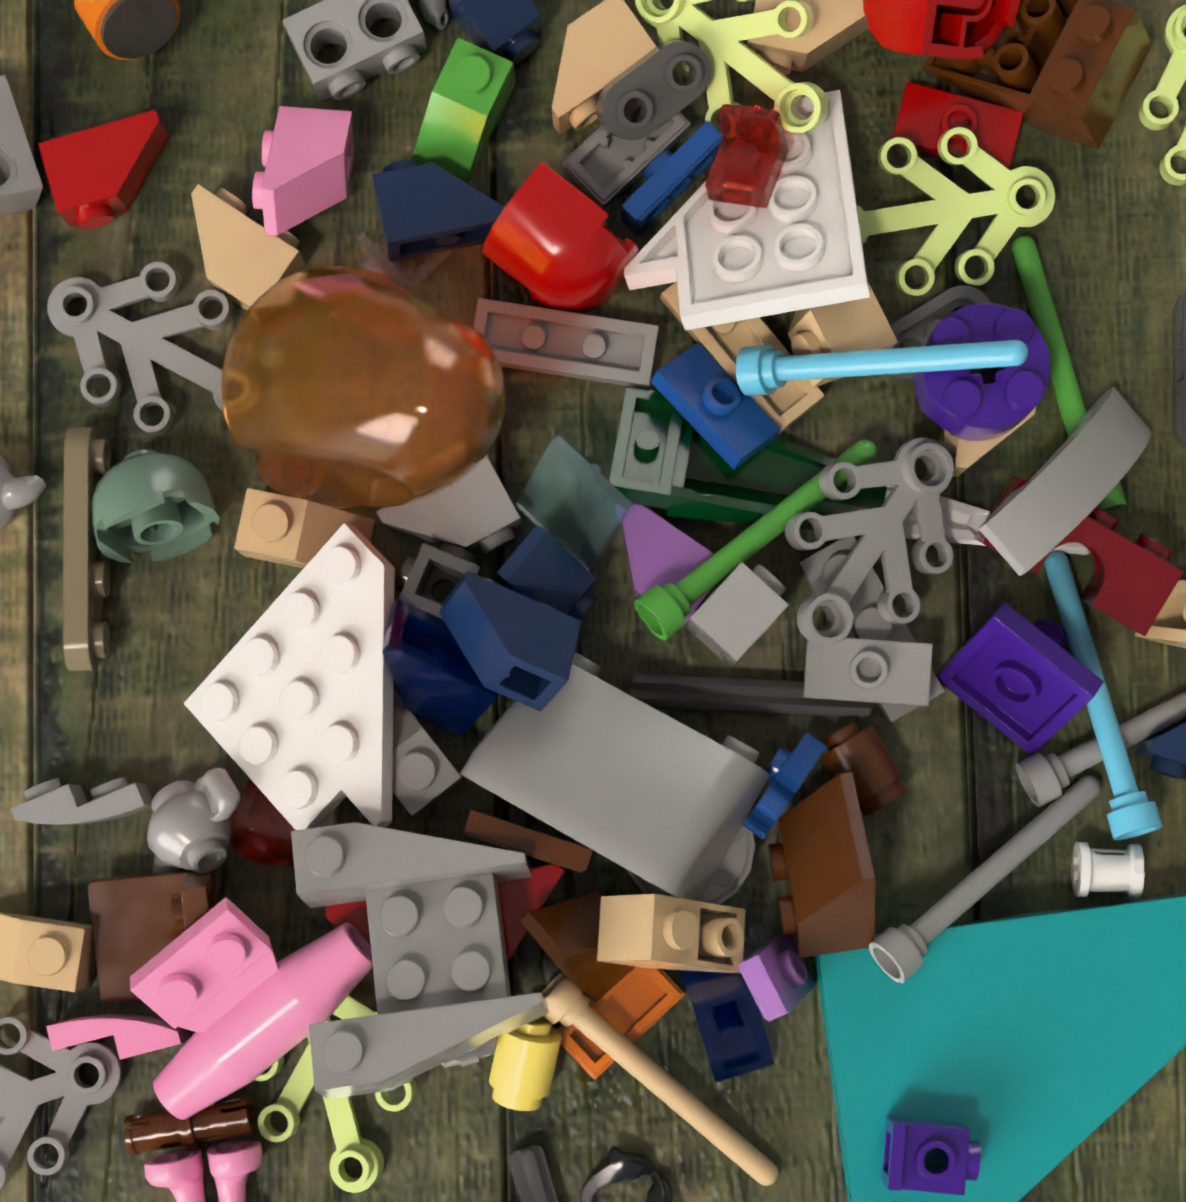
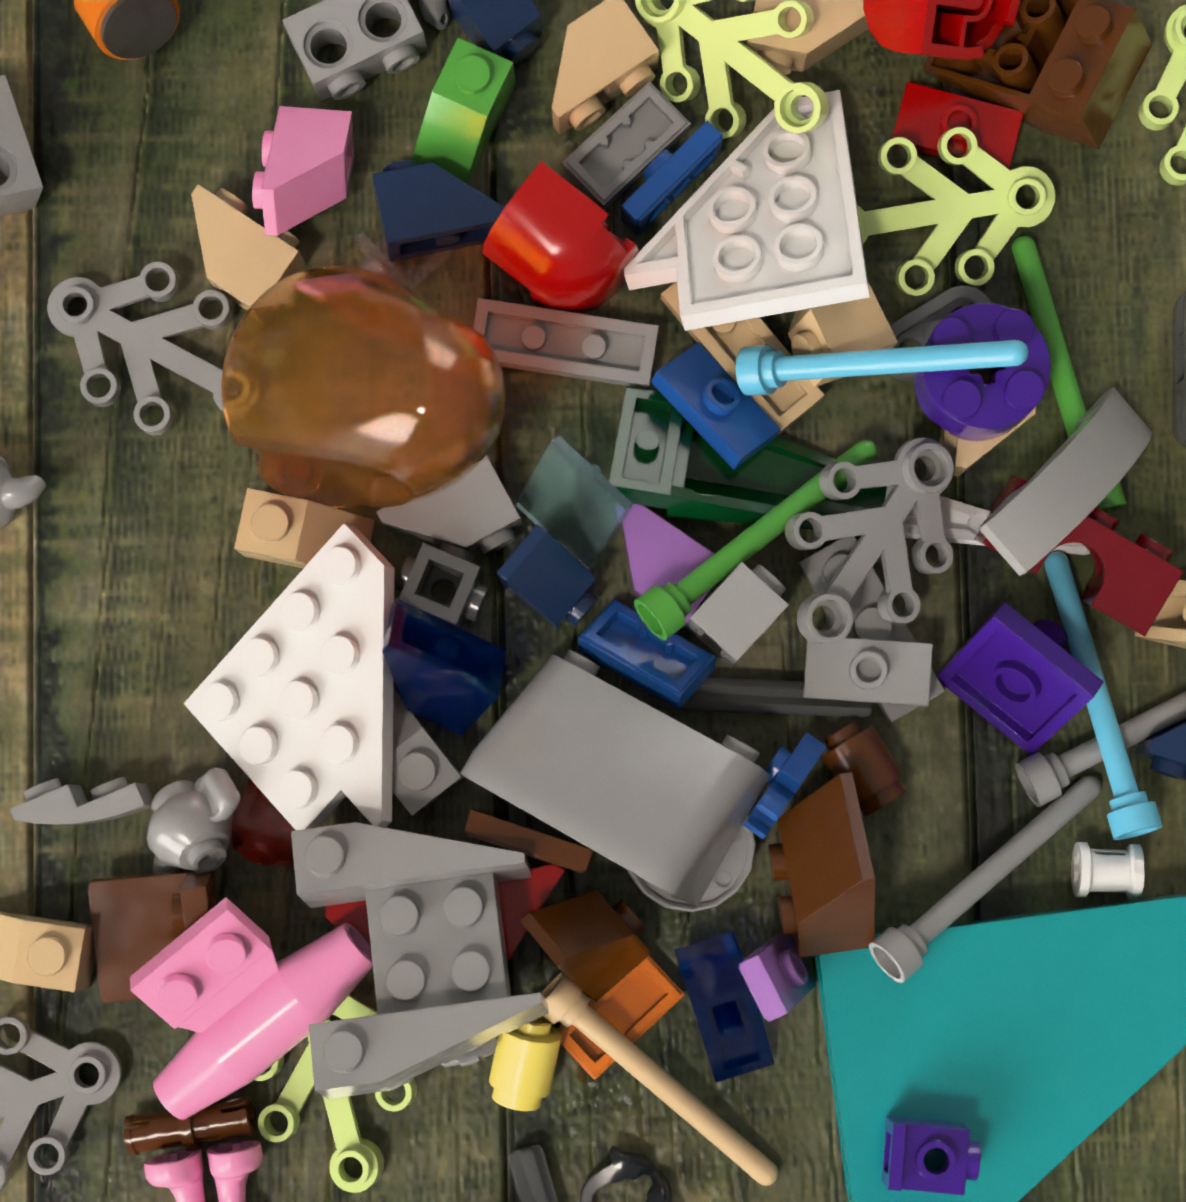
(84, 573): dark tan plate -> none
(102, 167): red slope -> none
(131, 1033): bright pink slope -> none
(152, 506): sand green cylinder -> none
(511, 640): dark blue slope -> none
(654, 87): dark grey plate -> none
(664, 668): none -> blue plate
(670, 933): tan slope -> none
(748, 156): clear red bracket -> none

